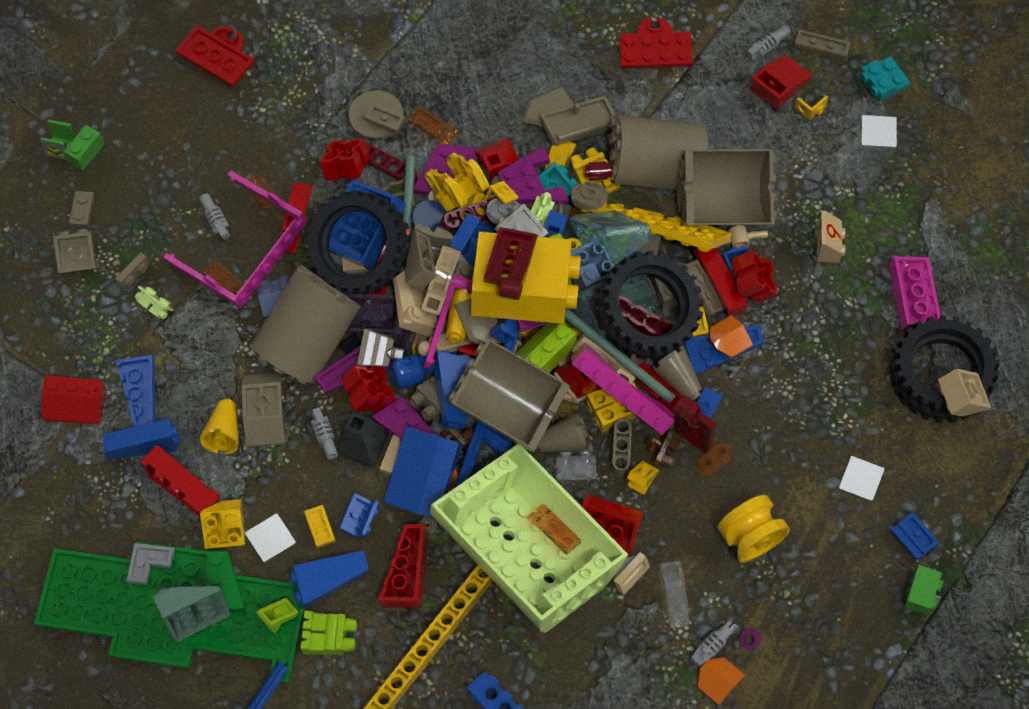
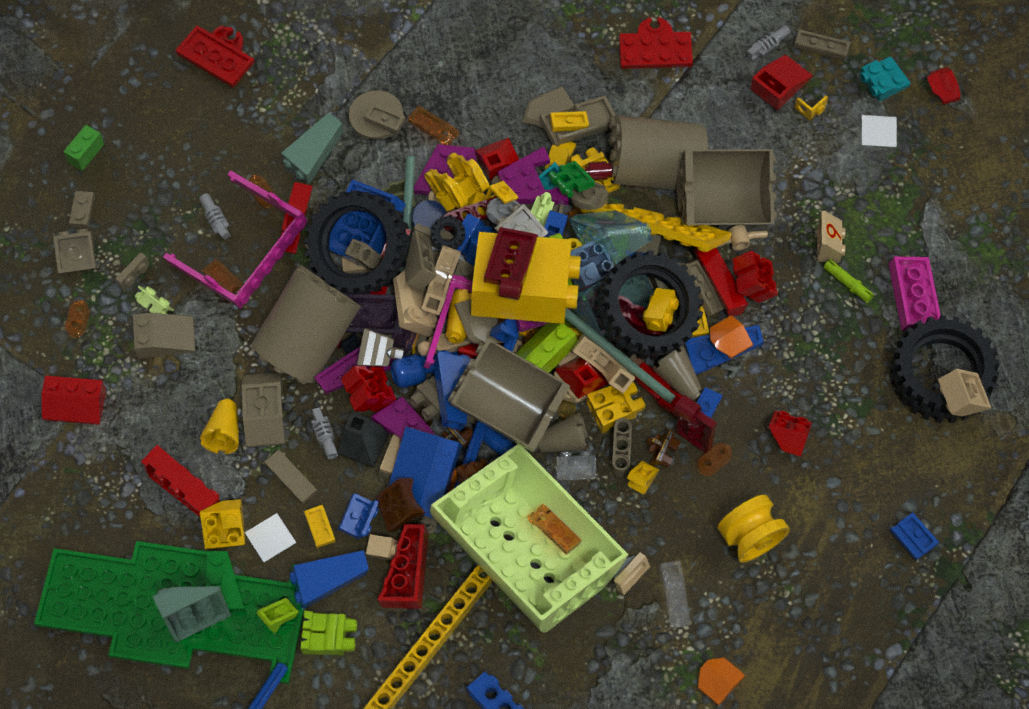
(62, 134): bright green piece -> none
(77, 317): none -> clear orange plate
(139, 386): blue wing -> none
(141, 440): blue slope -> none
(144, 558): light grey tile -> none
(163, 334): none -> dark tan slope
(269, 293): sand blue slope -> none
(290, 476): none -> dark tan tile
(312, 148): none -> sand green slope
(345, 159): red brick -> none
(363, 254): none -> dark tan leg
(381, 547): none -> tan brick
(387, 161): dark red beam -> none
(398, 504): none -> reddish brown piece
(451, 222): none -> black tyre
(468, 470): none -> reddish brown hips
(568, 121): none -> yellow plate
(576, 179): none -> green plate
(606, 377): dark pink arch -> none
(617, 520): red slope -> none
(660, 309): none -> yellow brick
(713, 643): light grey hinge -> none
(732, 253): blue bracket -> none
(757, 638): magenta piece -> none
(790, 431): none -> red slope
(845, 278): none -> lime pin
(861, 478): white sticker -> none
(923, 590): bright green brick -> none
(944, 85): none -> red slope

